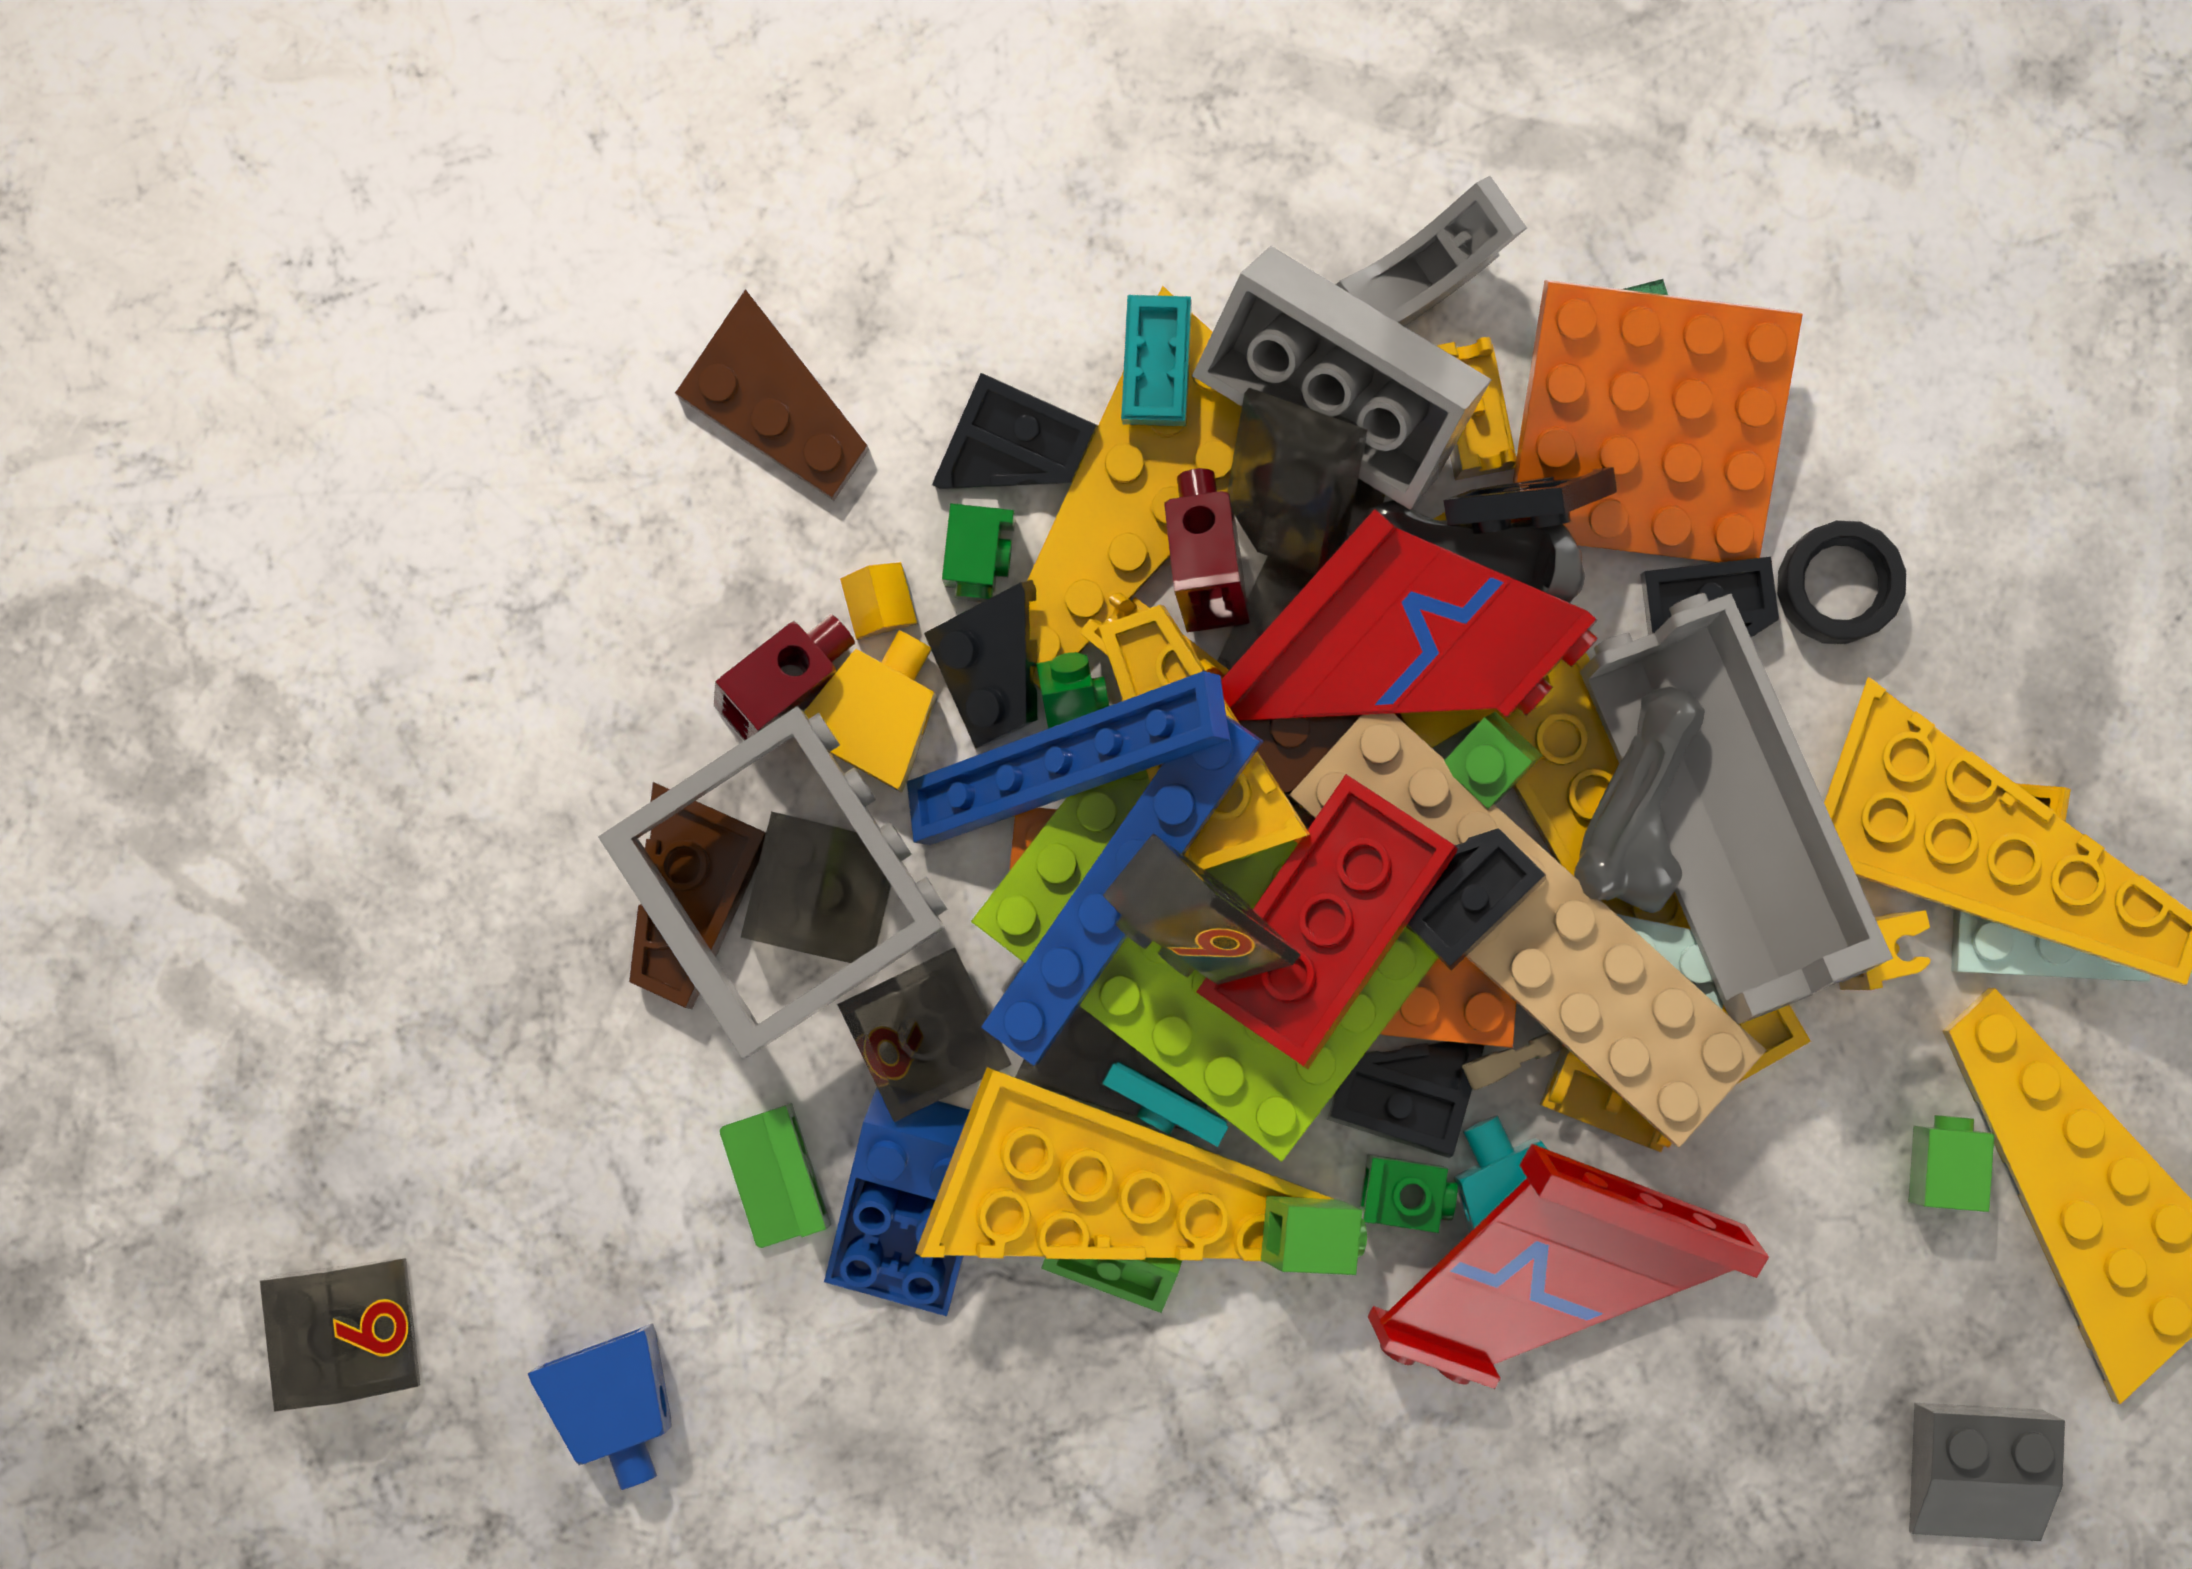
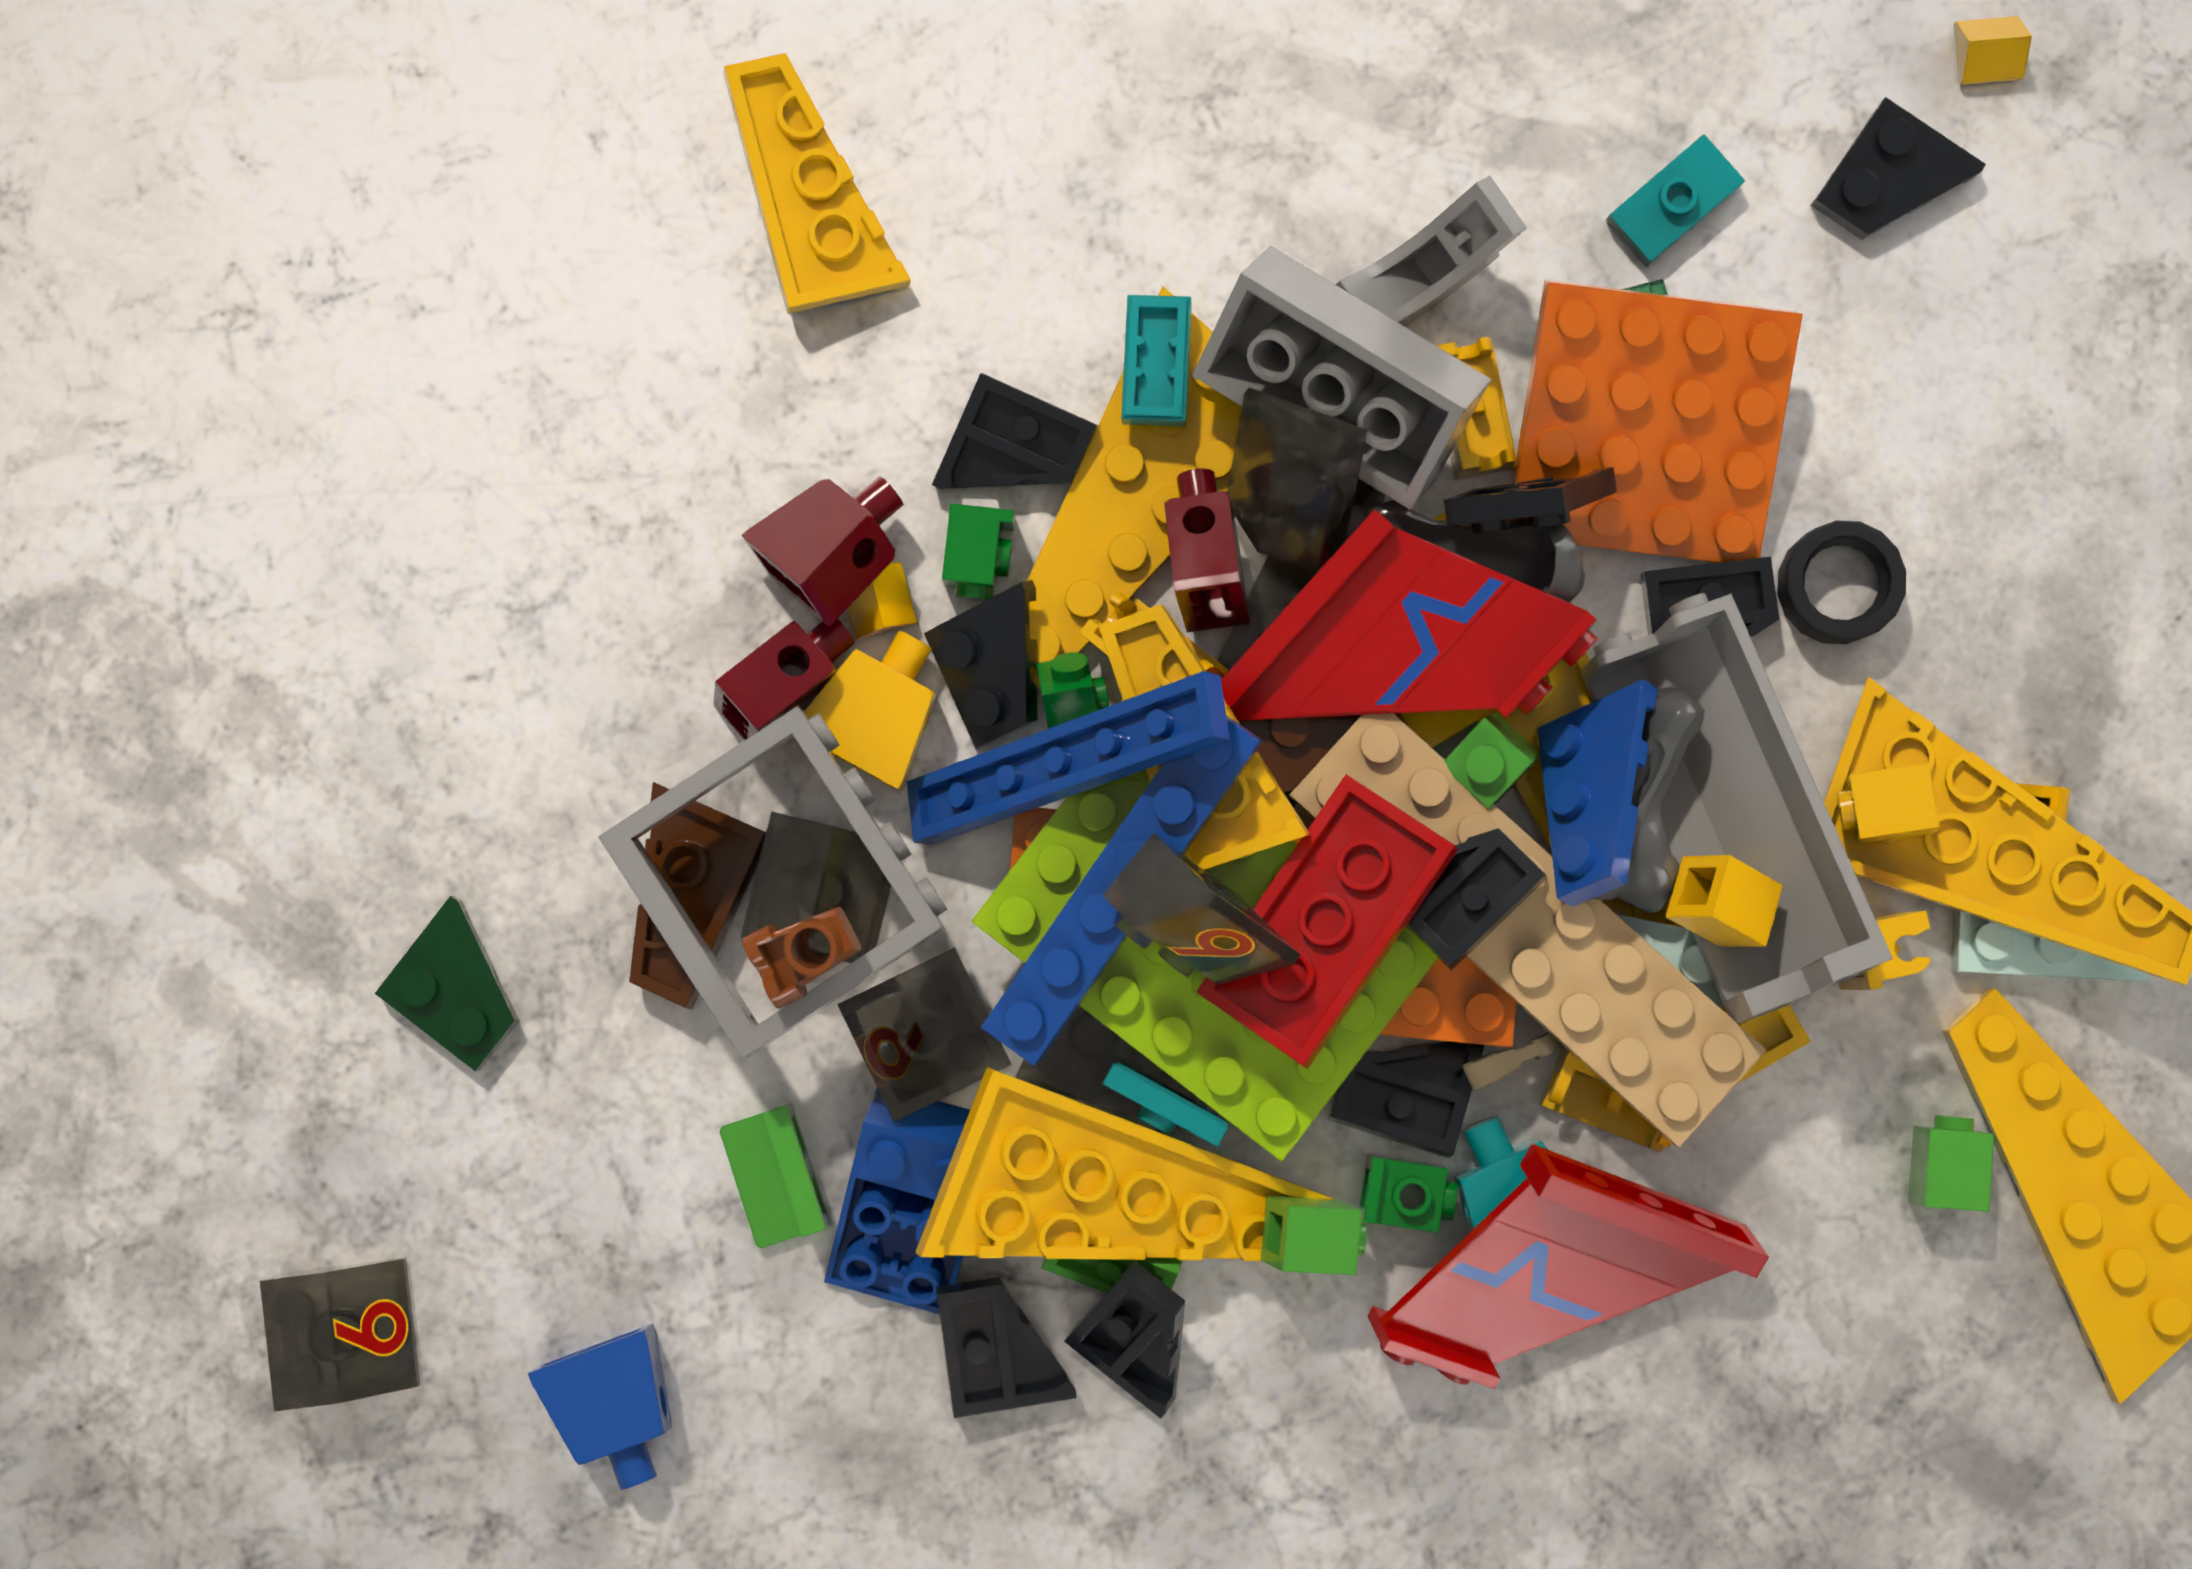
(451, 988): none -> dark green wing
(772, 401): reddish brown wing -> none
(789, 957): none -> dark orange plate
(813, 215): none -> yellow wing
(827, 544): none -> dark red torso
(995, 1351): none -> black wing
(1135, 1337): none -> black wing
(1589, 788): none -> blue wing
(1675, 200): none -> teal plate
(1724, 901): none -> yellow brick
(1889, 803): none -> yellow brick
(1892, 172): none -> black wing
(1985, 1471): dark grey slope -> none
(1991, 50): none -> yellow slope

